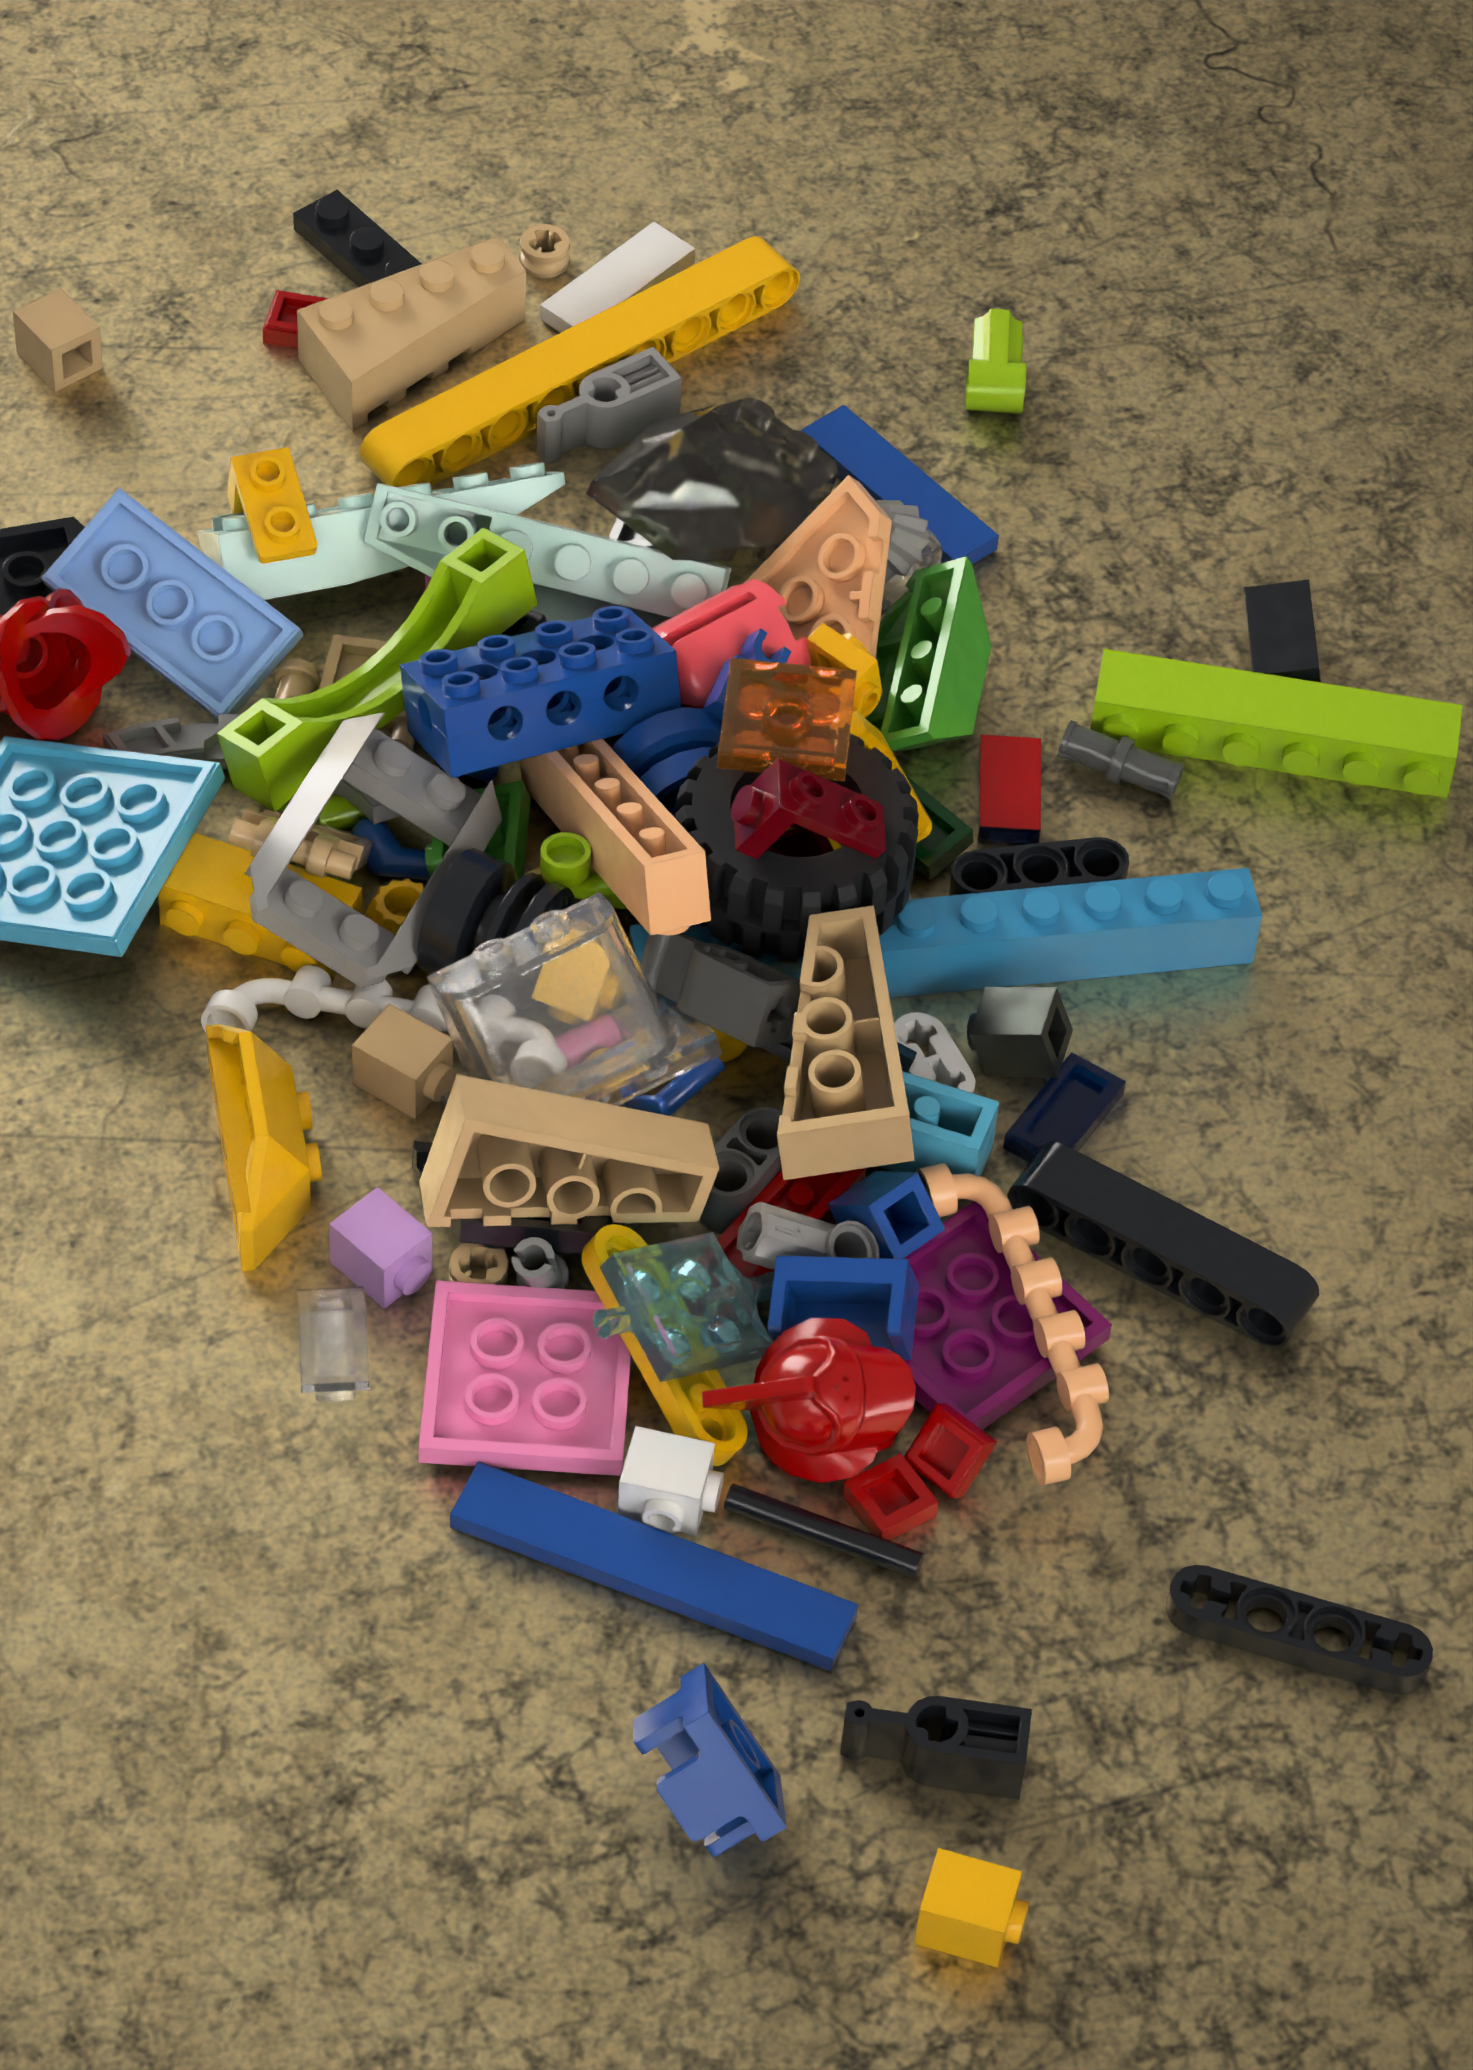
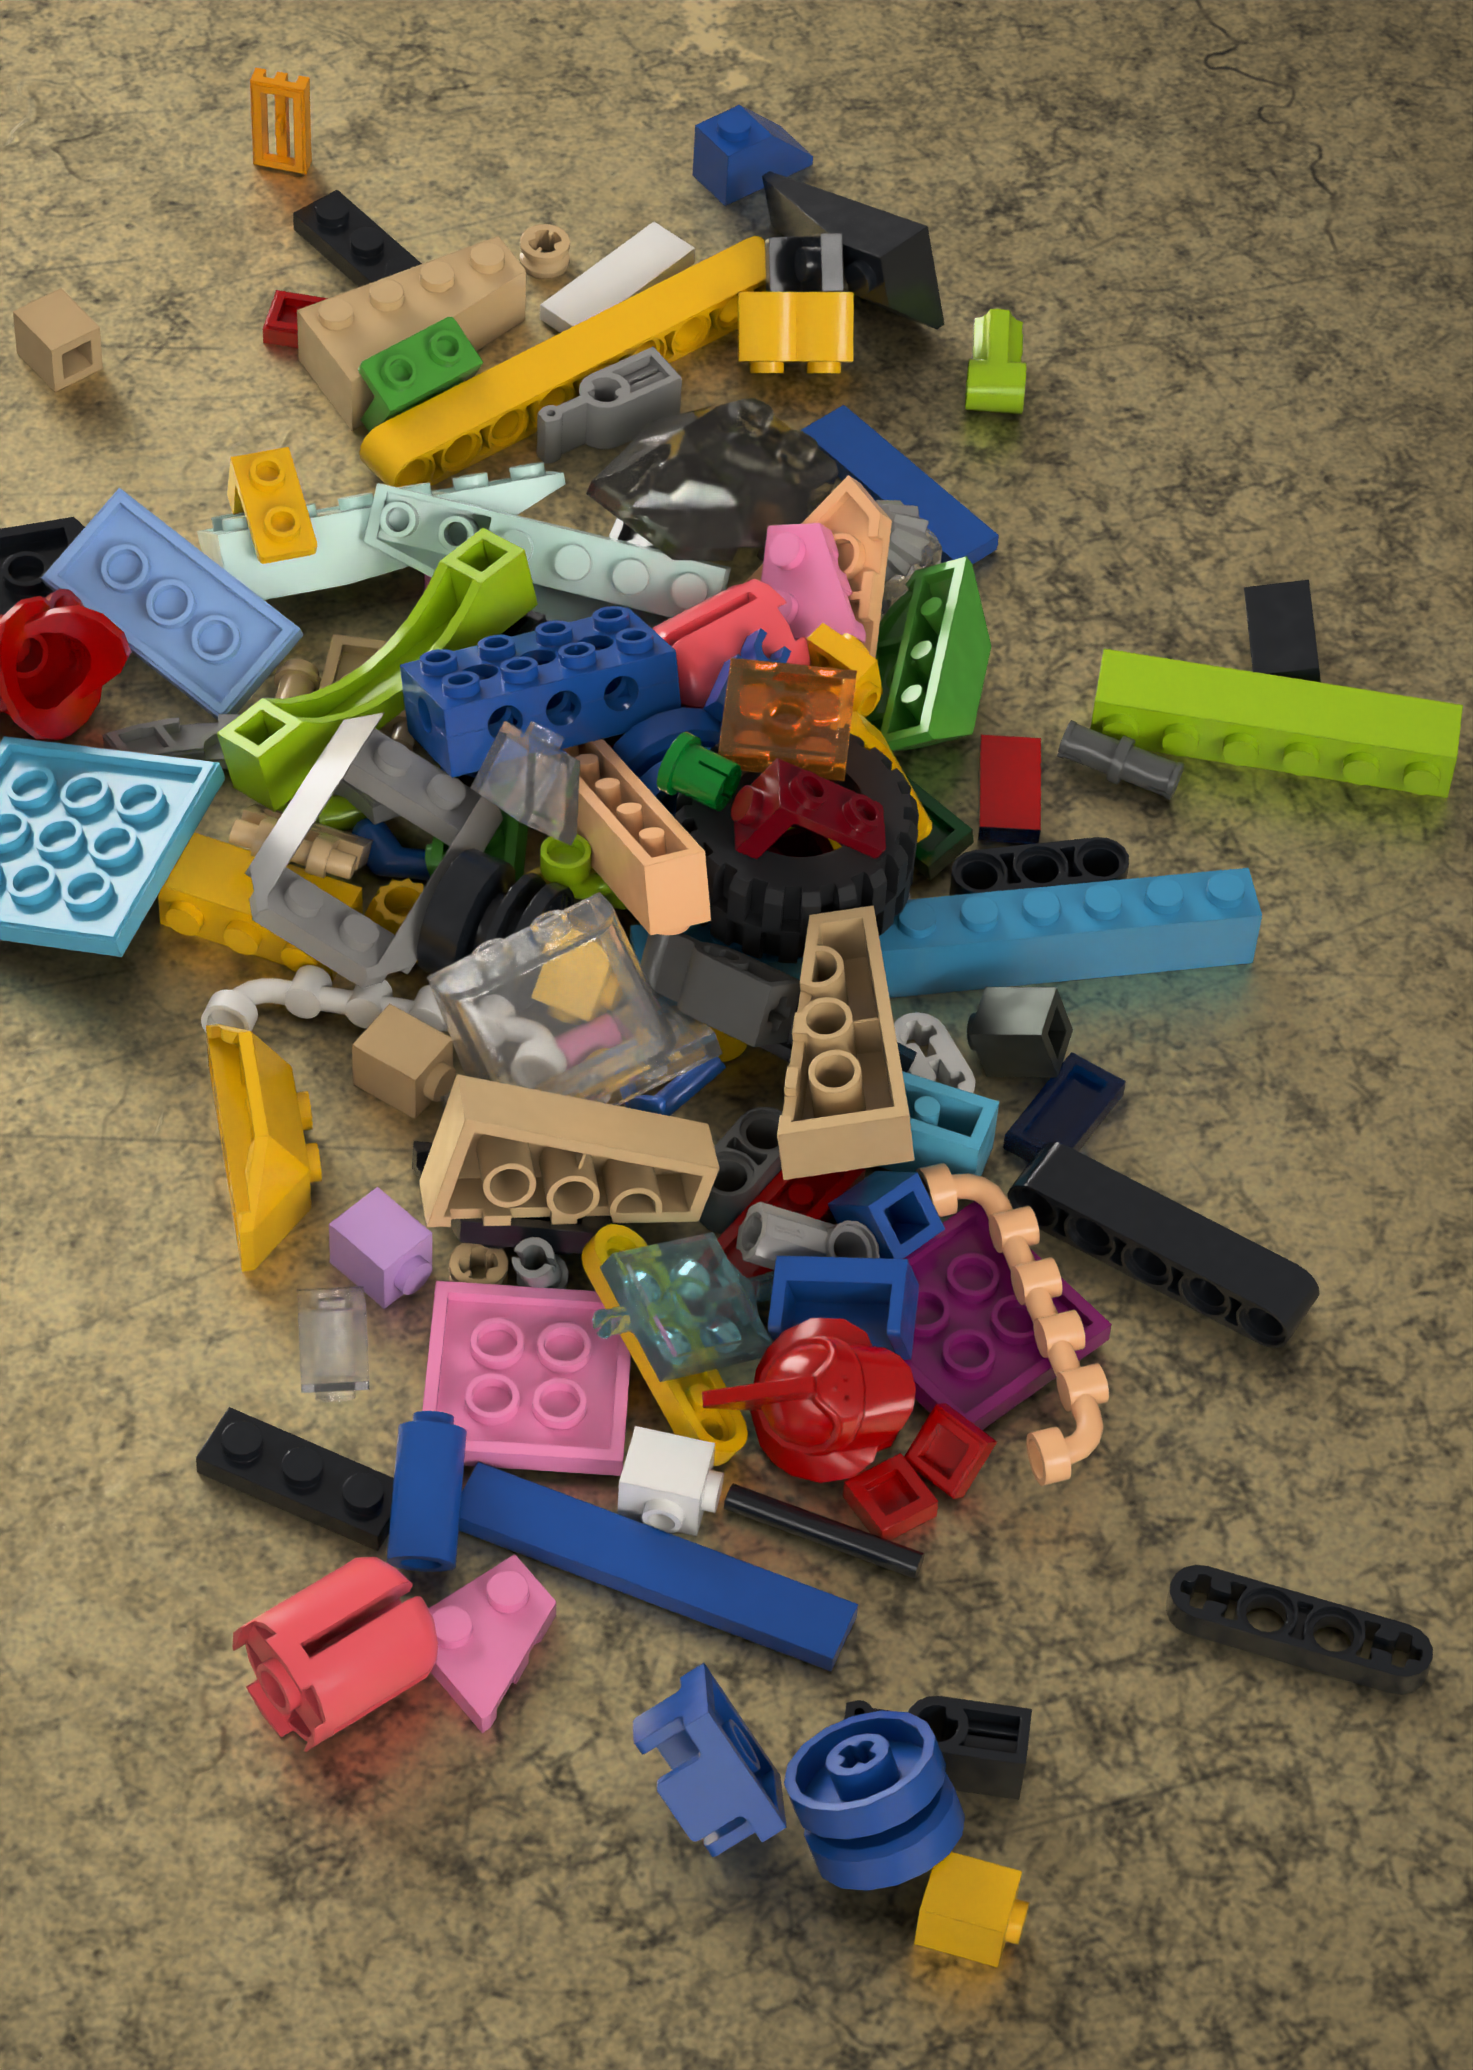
(283, 90): none -> light orange tile
(299, 1477): none -> black plate
(338, 1650): none -> coral cylinder
(417, 370): none -> bright green bracket
(427, 1493): none -> blue brick
(488, 1636): none -> bright pink wing
(532, 779): none -> clear slope
(698, 773): none -> green bush
(740, 148): none -> blue slope
(795, 328): none -> yellow brick
(804, 263): none -> black bracket
(805, 572): none -> bright pink wing
(874, 1800): none -> blue wheel
(883, 254): none -> black wedge

